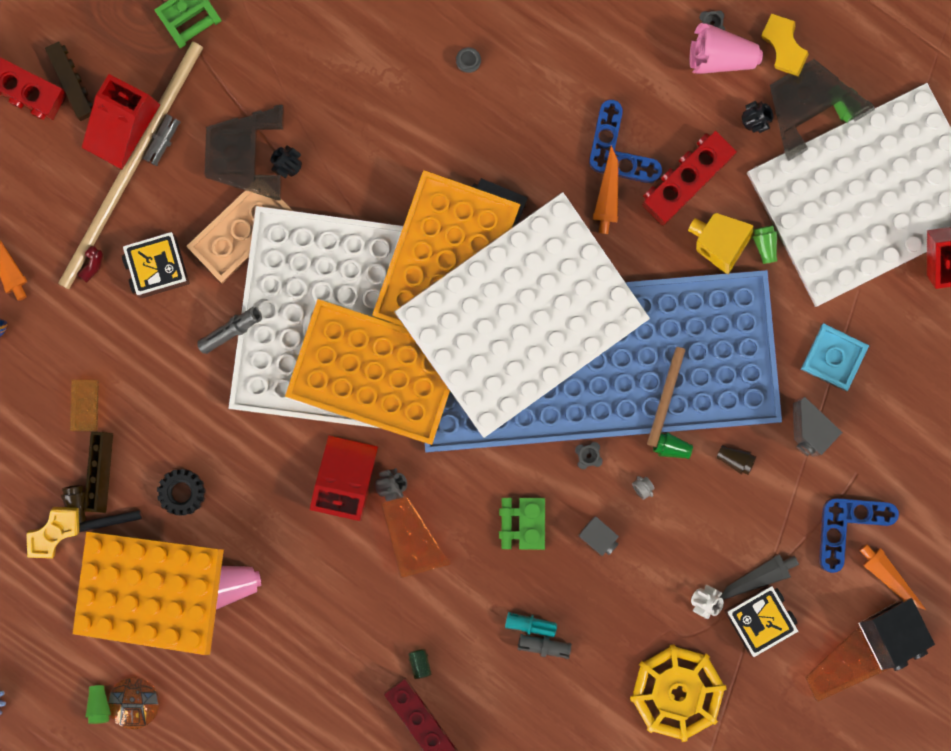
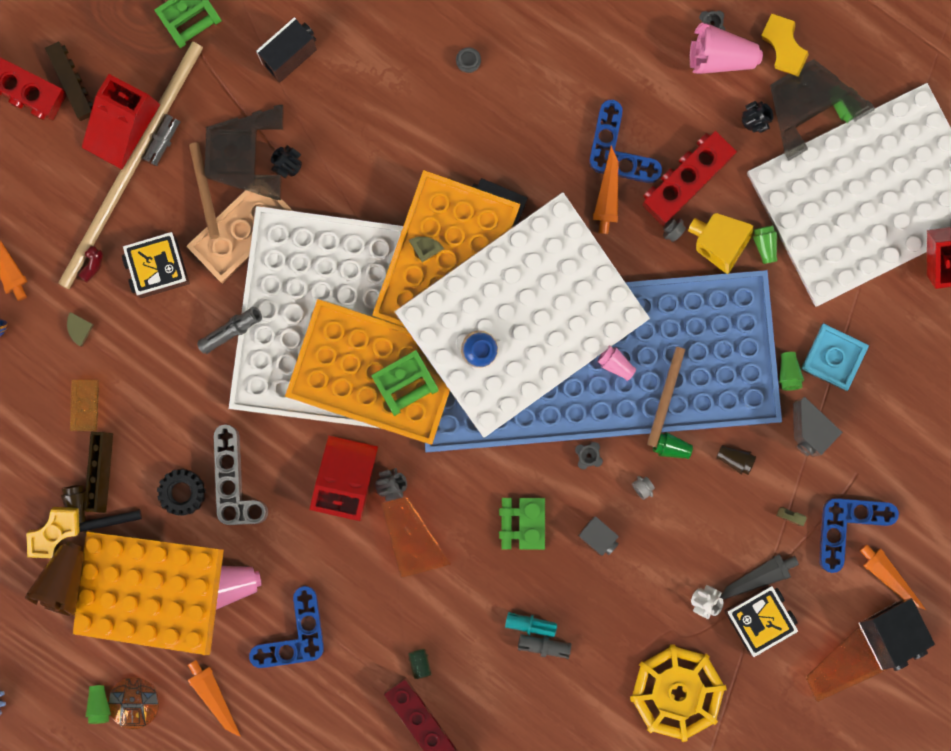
(59, 581): none -> reddish brown cone
(78, 328): none -> olive tile
(204, 191): none -> medium nougat bar
(208, 689): none -> orange bar
(234, 474): none -> light grey beam
(287, 49): none -> black piece
(299, 644): none -> blue beam
(400, 375): none -> bright green plate
(426, 247): none -> olive tile
(479, 349): none -> blue piece
(615, 362): none -> bright pink cone
(674, 229): none -> dark grey plate
(790, 372): none -> bright green cone
(795, 518): none -> olive tile

